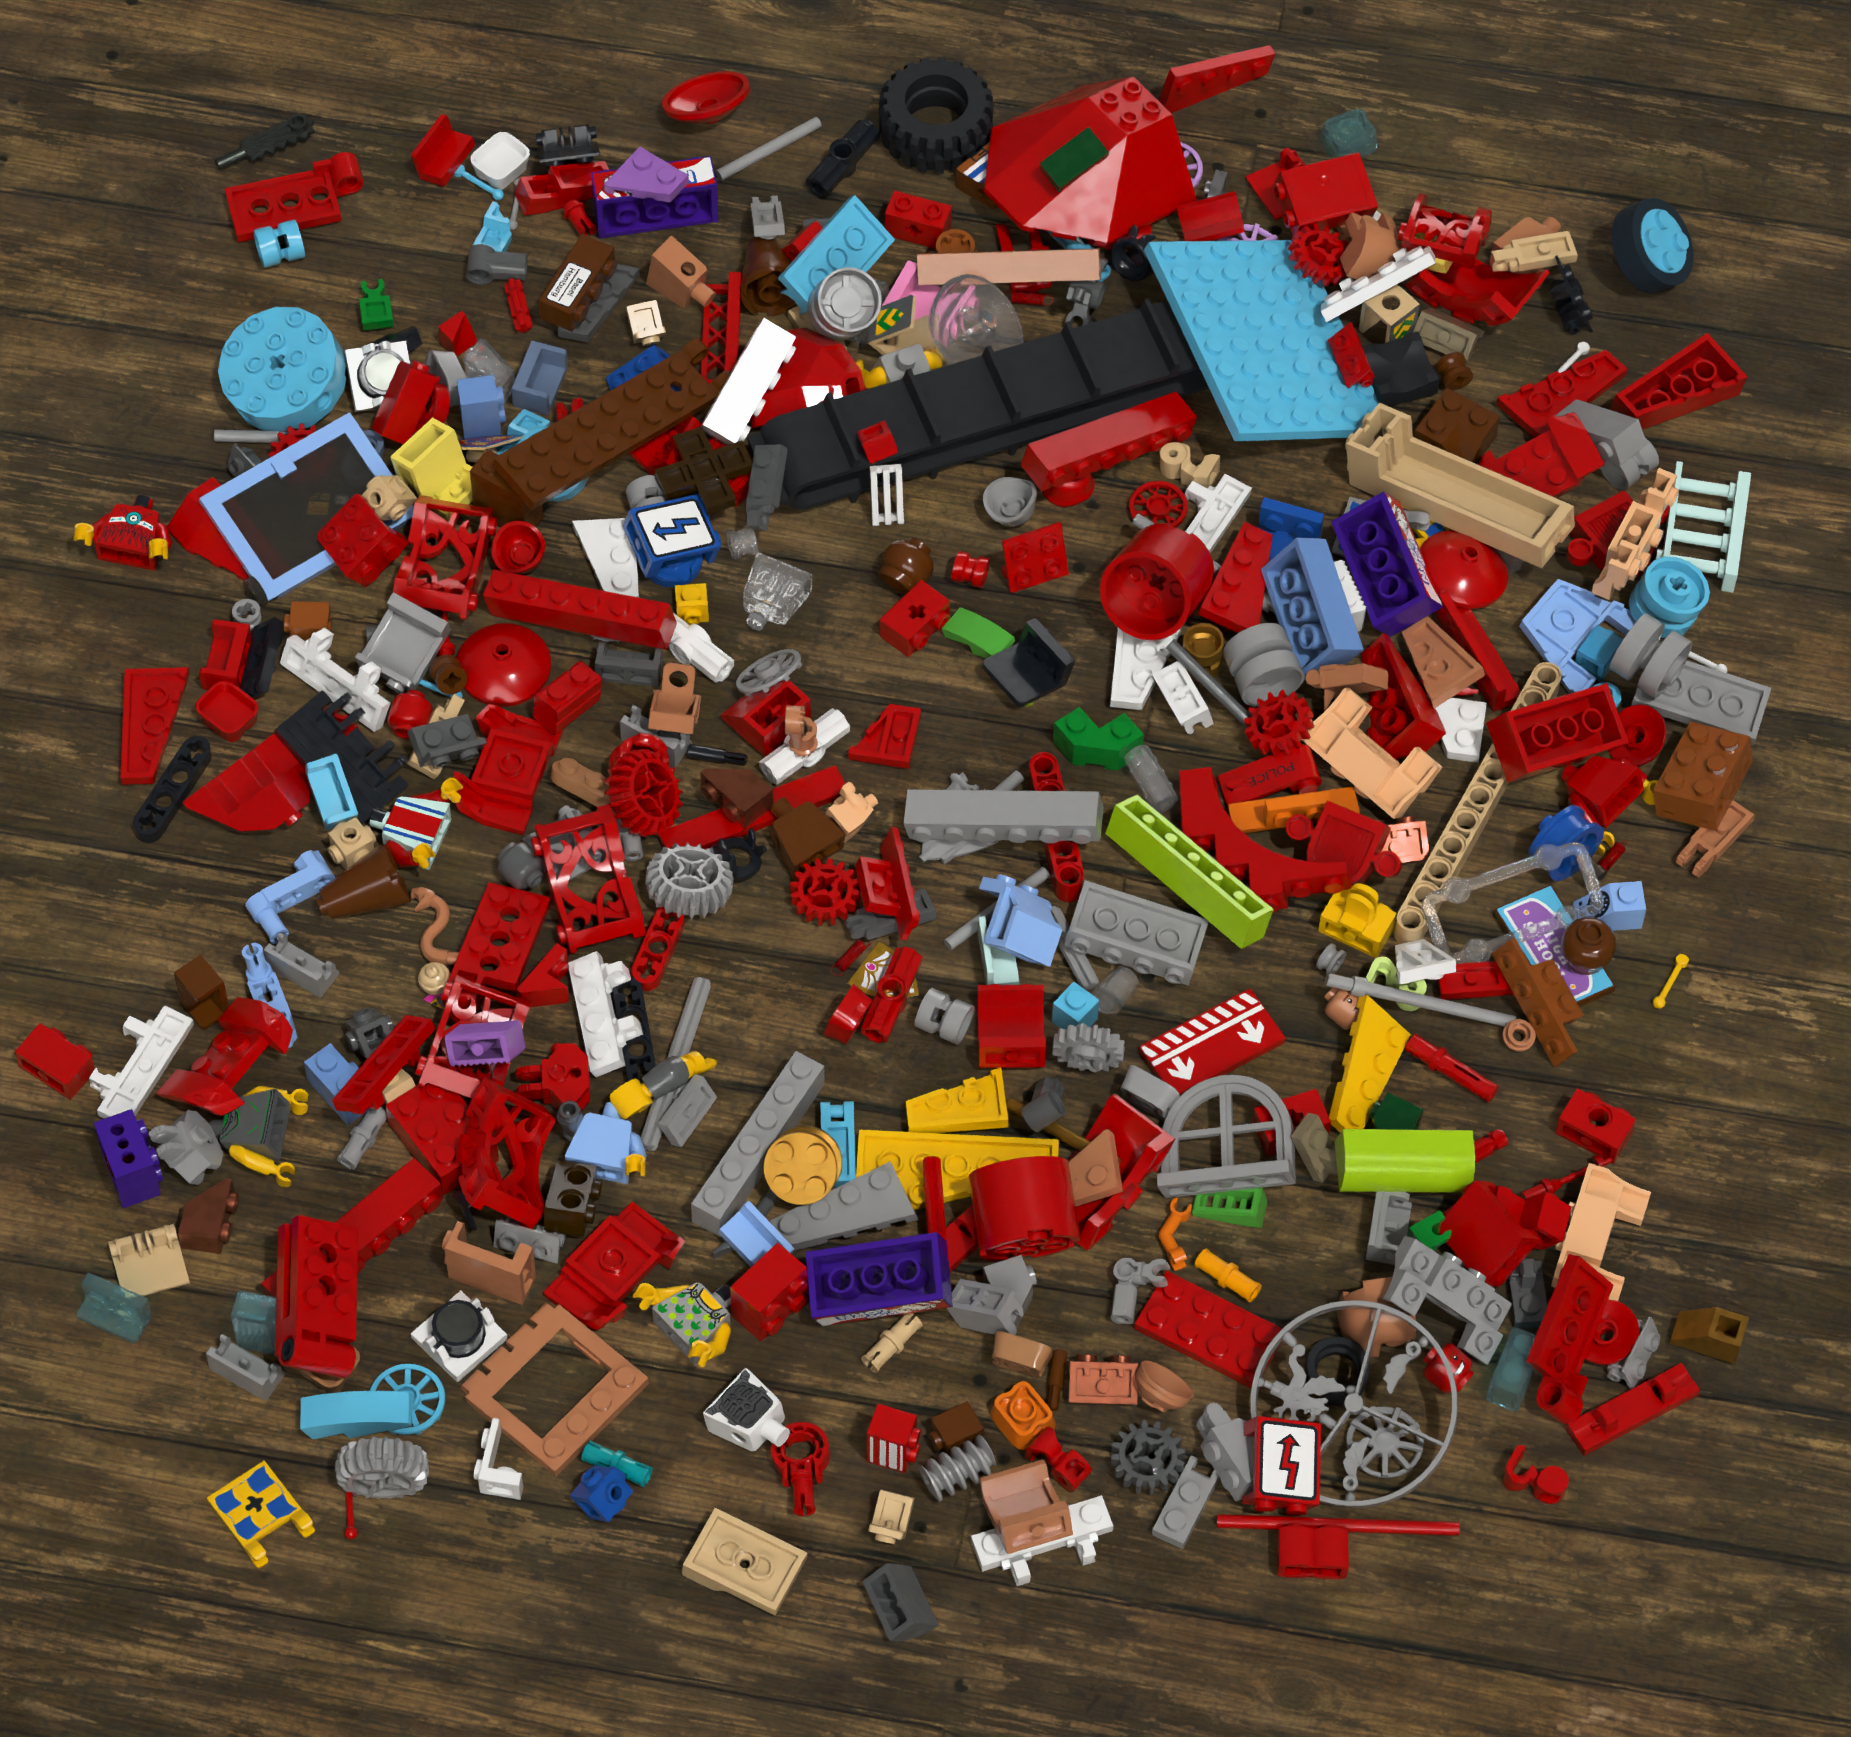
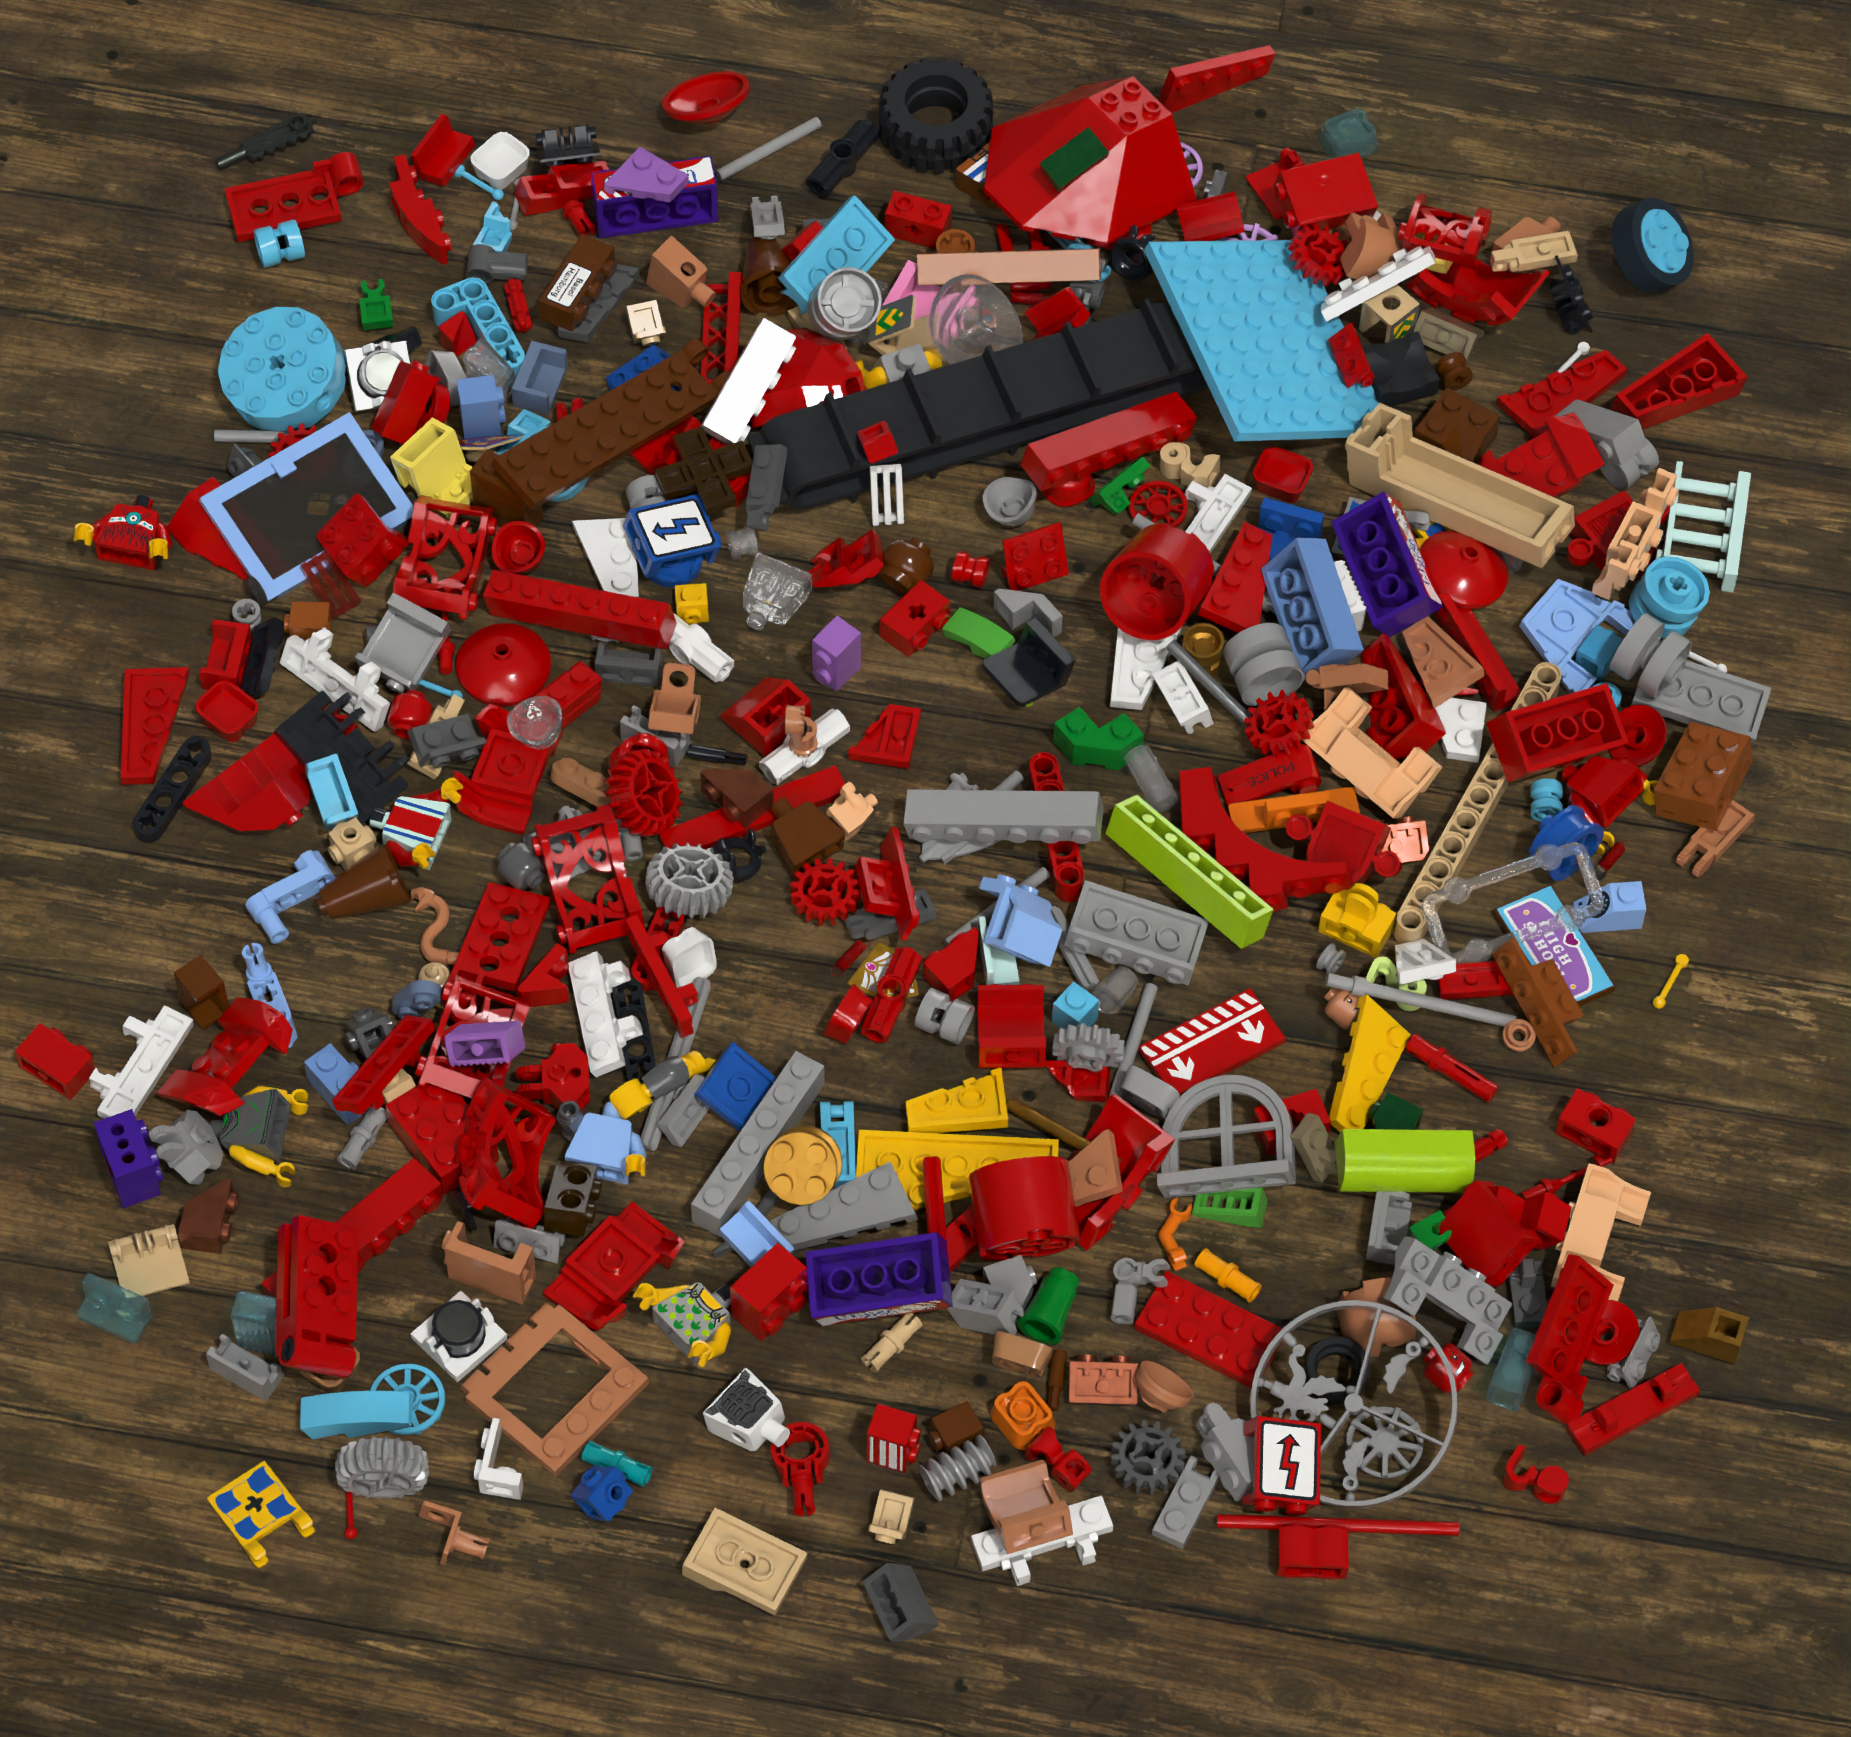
(300, 966): light grey hinge -> none
(338, 575): none -> clear red tile
(389, 496): tan brick -> none
(416, 214): none -> red slope
(416, 998): none -> sand blue plate
(441, 670): reddish brown wheel -> none
(457, 1539): none -> nougat bracket
(482, 315): none -> medium azure beam
(536, 722): none -> clear helmet
(649, 952): none -> red hinge
(689, 957): none -> white piece
(735, 1086): none -> blue plate
(768, 671): light grey wheel -> none
(836, 654): none -> medium lavender brick
(848, 564): none -> red plate
(954, 966): none -> red slope
(1020, 606): none -> light grey slope
(1045, 1104): dark grey piece -> none
(1050, 1307): none -> green plant
(1054, 311): none -> red panel
(1081, 1082): none -> red slope
(1112, 494): none -> green hinge
(1134, 1037): none -> light grey bar
(1282, 474): none -> red piece
(1546, 798): none -> medium azure wheel
(1588, 945): reddish brown piece -> none

